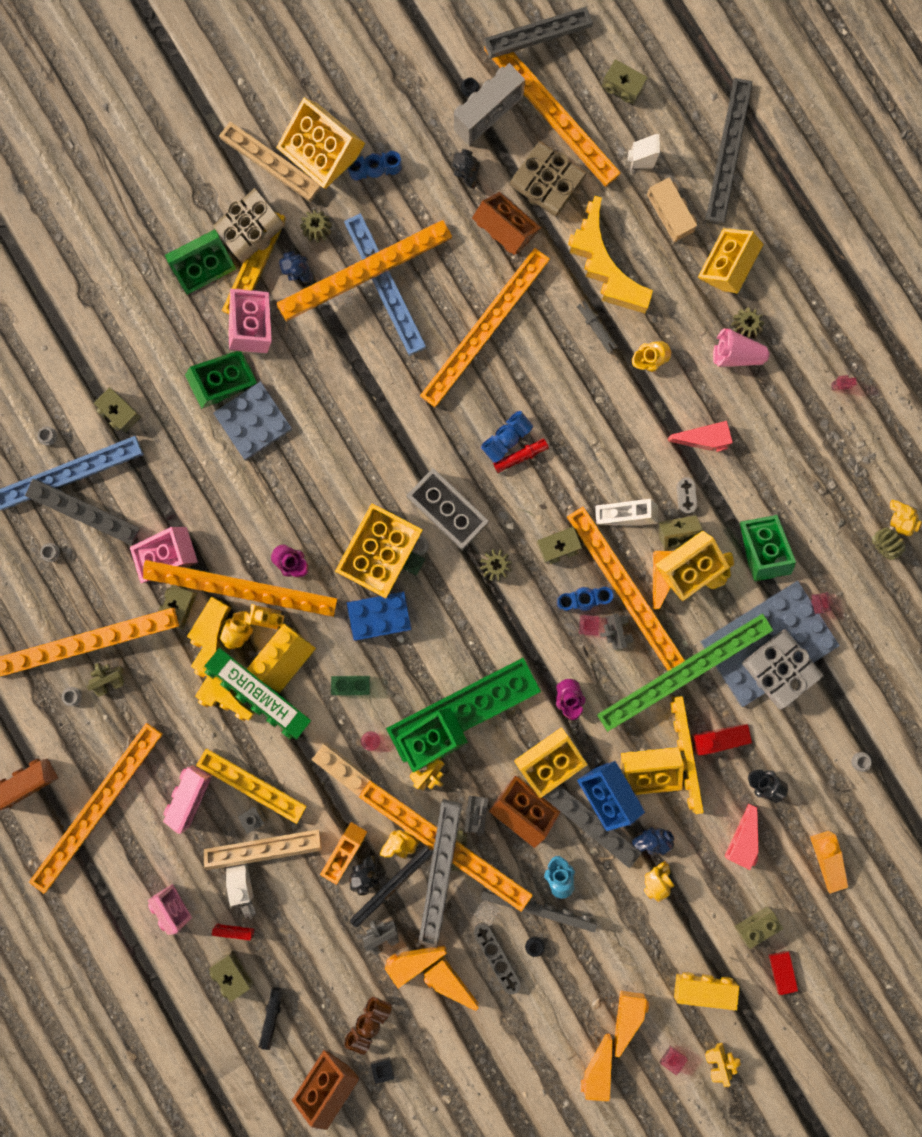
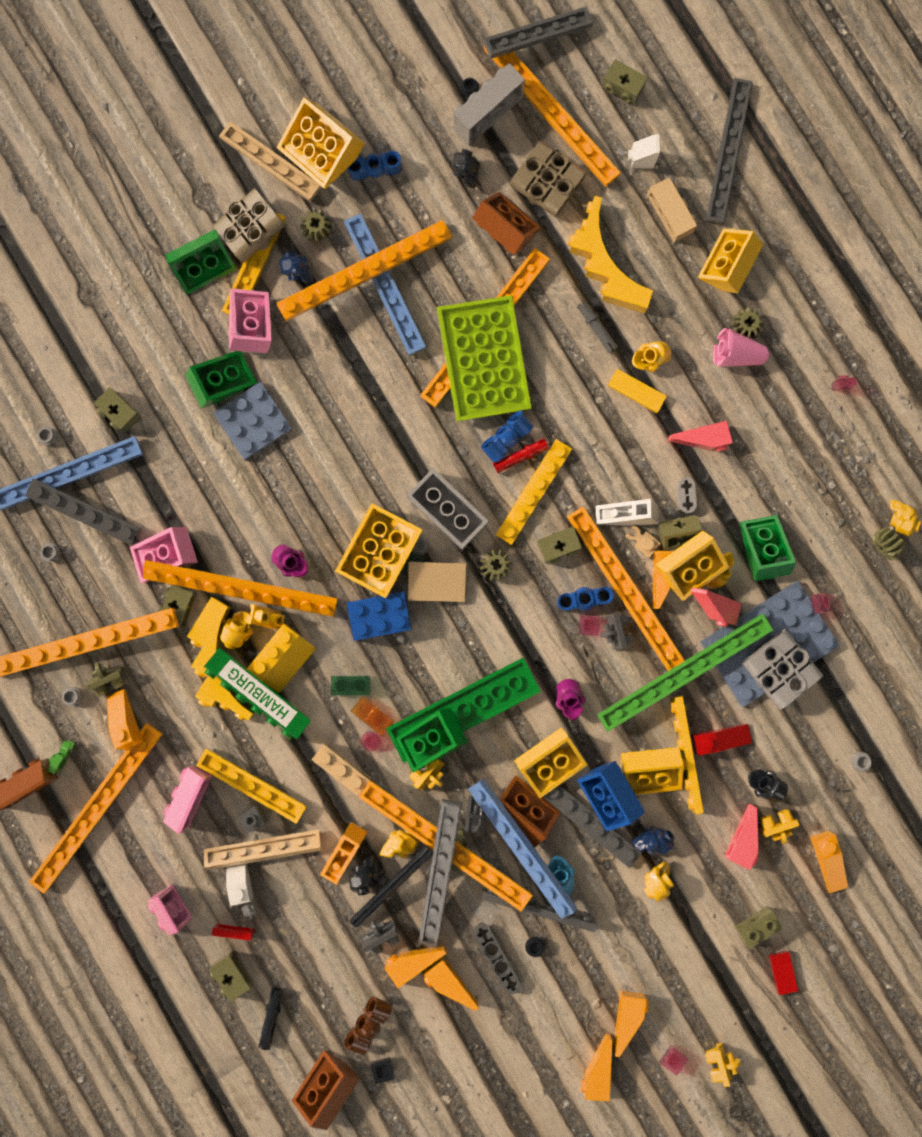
(59, 759): none -> bright green plate
(122, 721): none -> light orange slope
(372, 716): none -> clear orange slope
(436, 581): none -> tan tile
(483, 358): none -> lime plate
(522, 849): none -> medium blue plate
(533, 492): none -> yellow plate
(636, 391): none -> yellow tile
(645, 543): none -> tan plate
(706, 991): yellow brick -> none
(718, 607): none -> coral slope
(786, 822): none -> yellow hips

